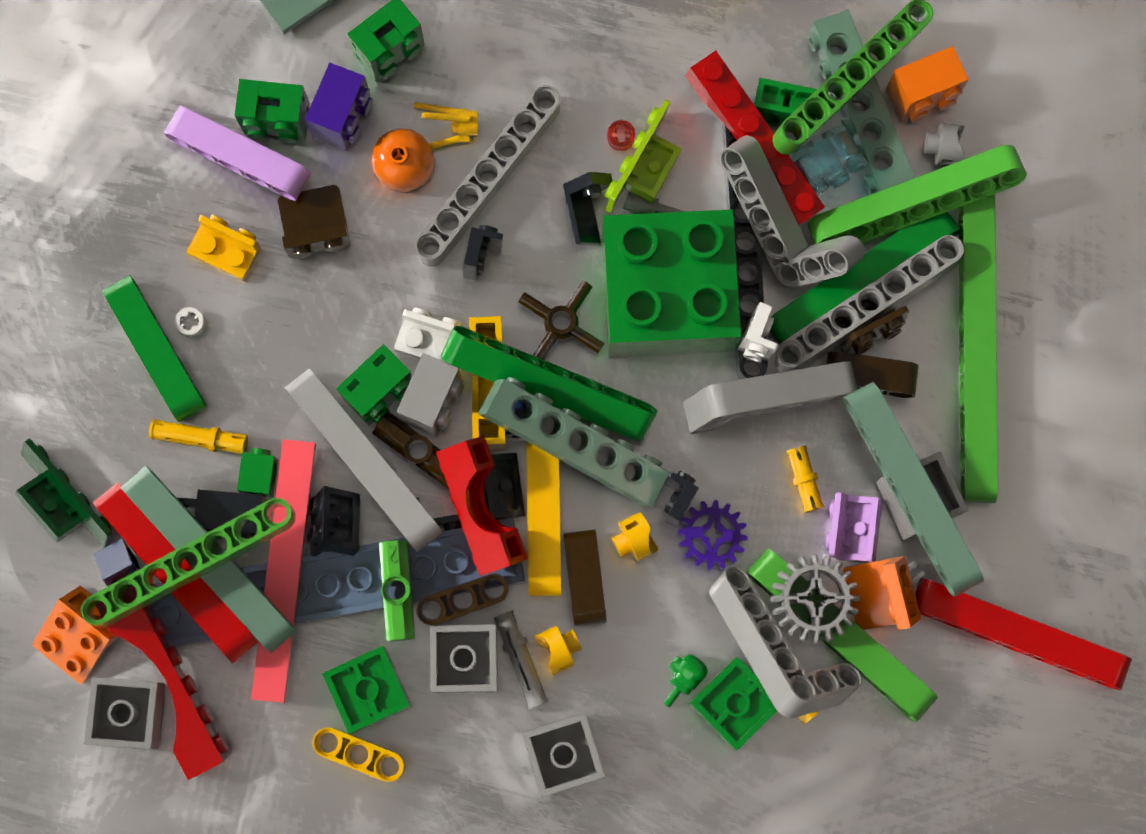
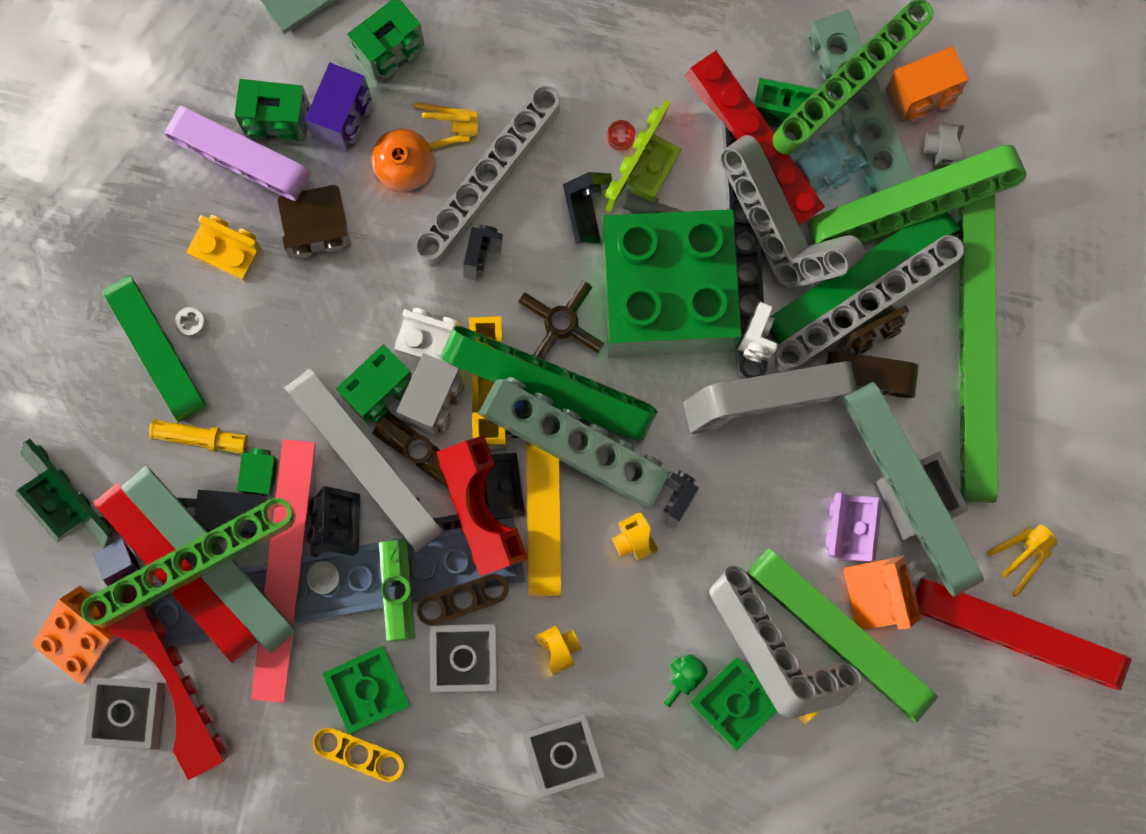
(323, 578): none -> light grey piece
(521, 659): light grey pin -> none
(584, 577): dark brown beam -> none
(727, 536): dark purple gear -> none
(805, 479): yellow pin -> none
(815, 582): light grey gear -> none
(1037, 543): none -> yellow plant

